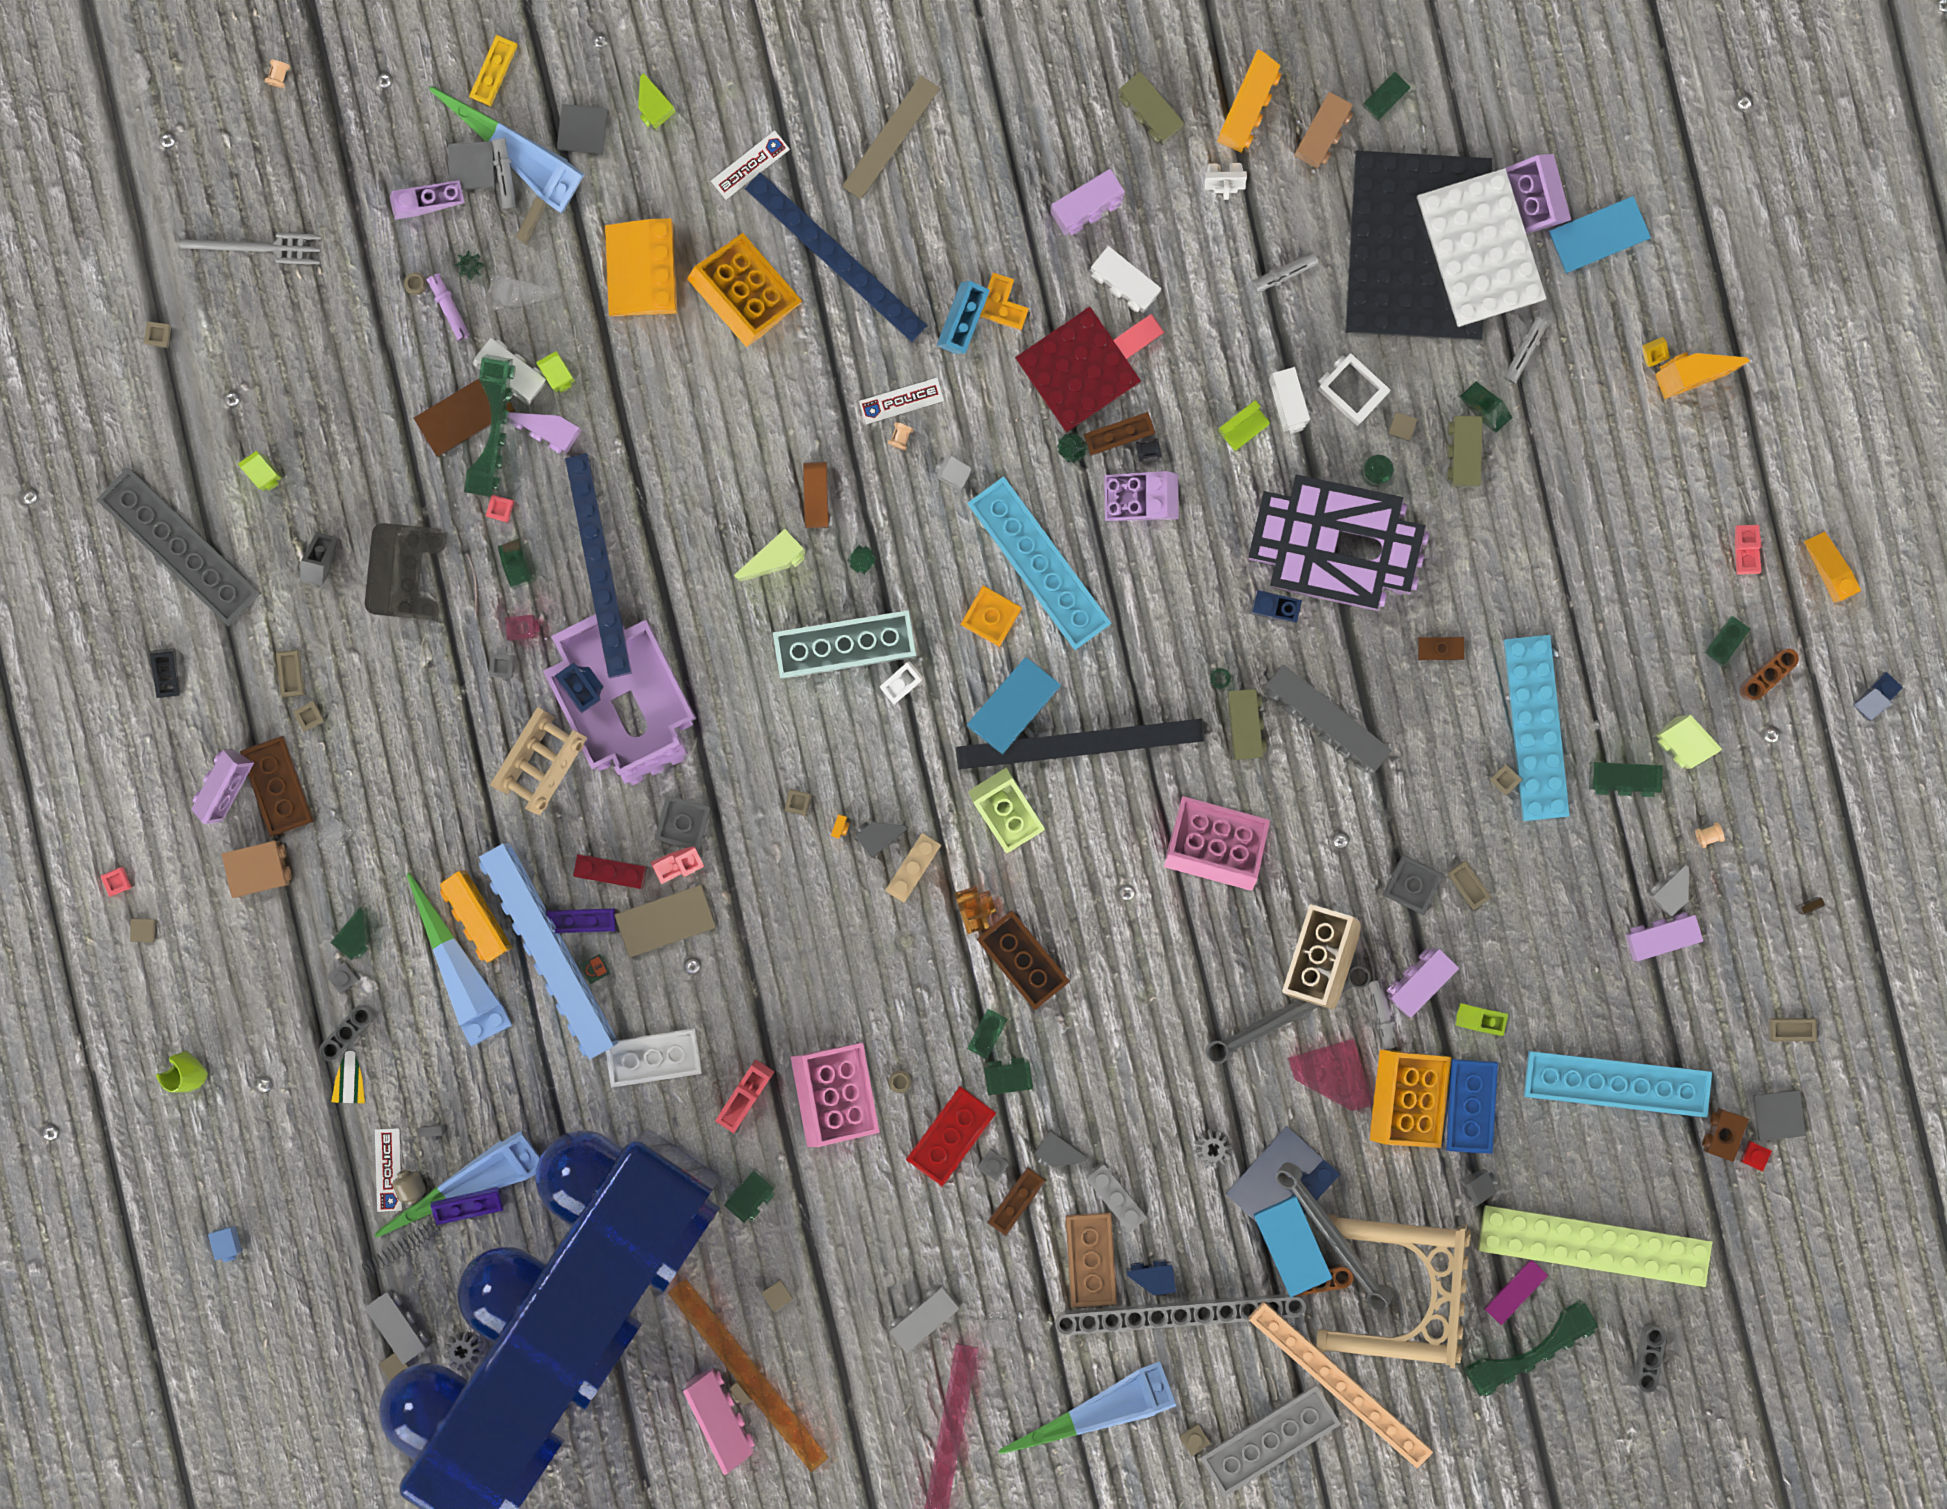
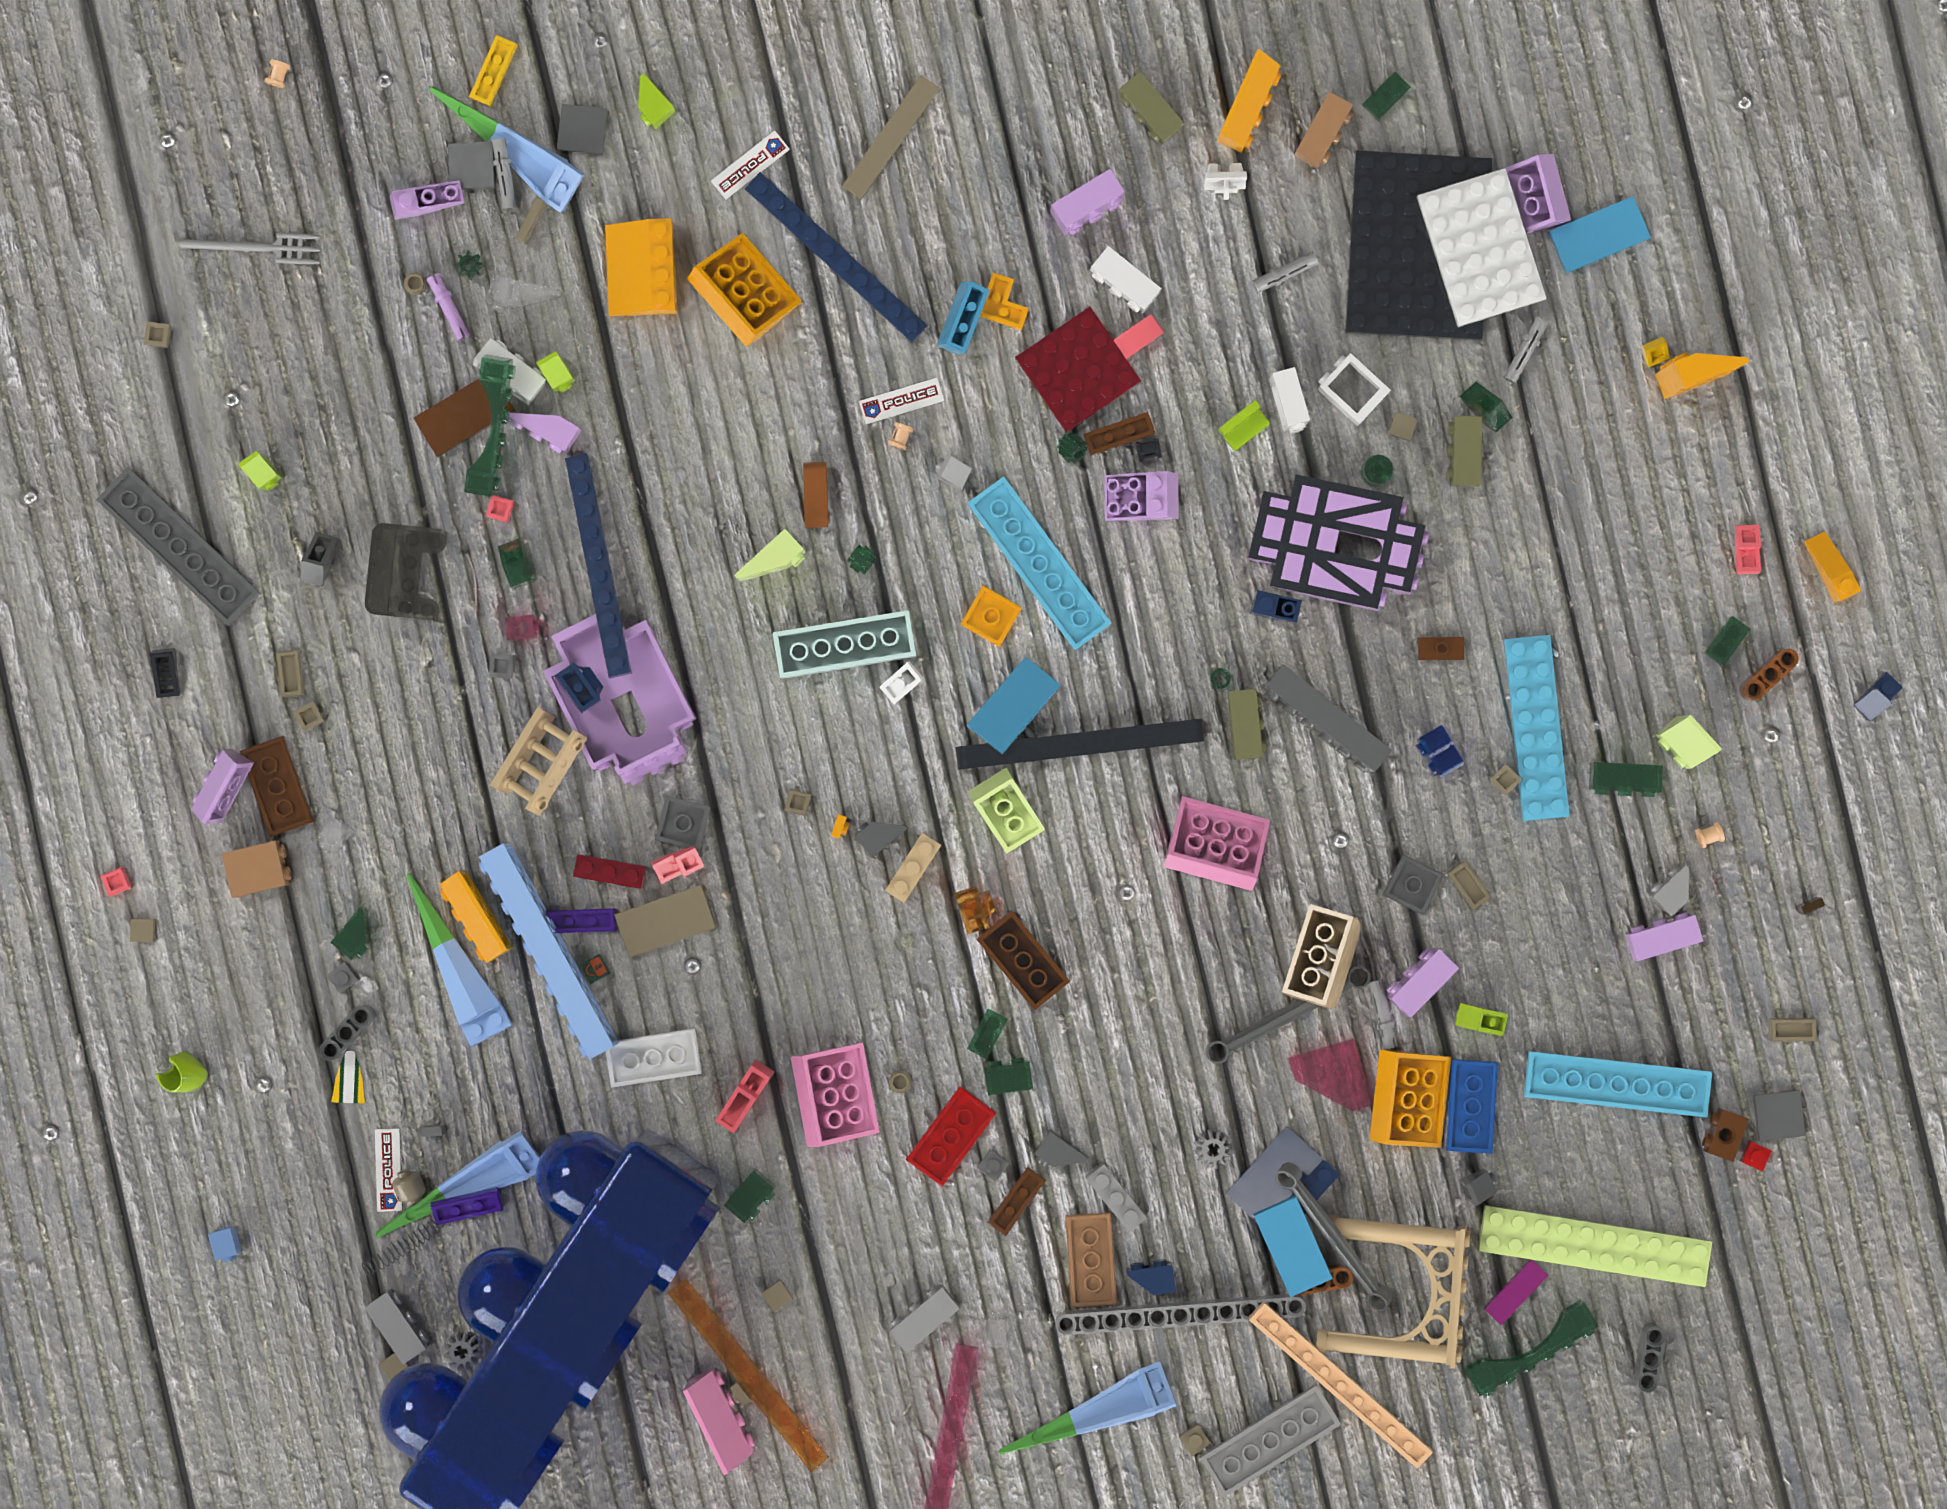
(1439, 751): none -> clear blue brick

